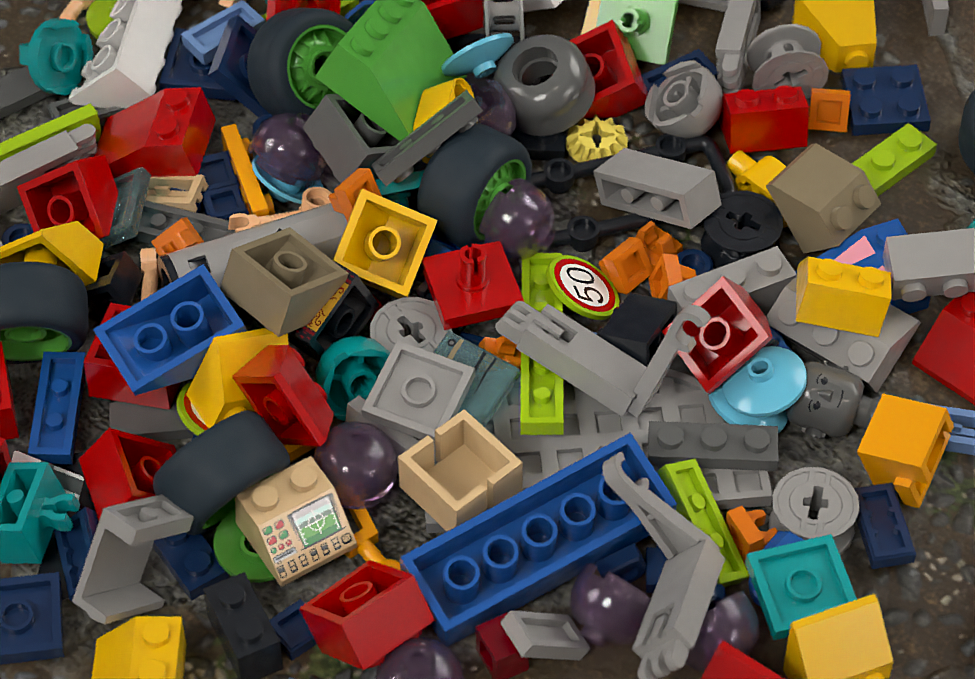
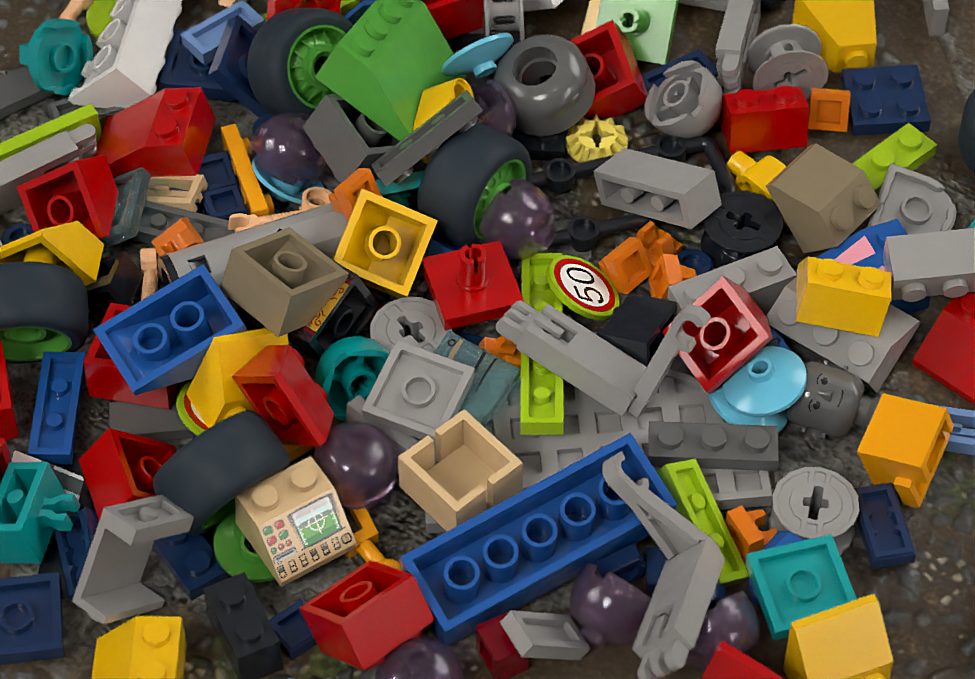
(915, 201): none -> light grey tile

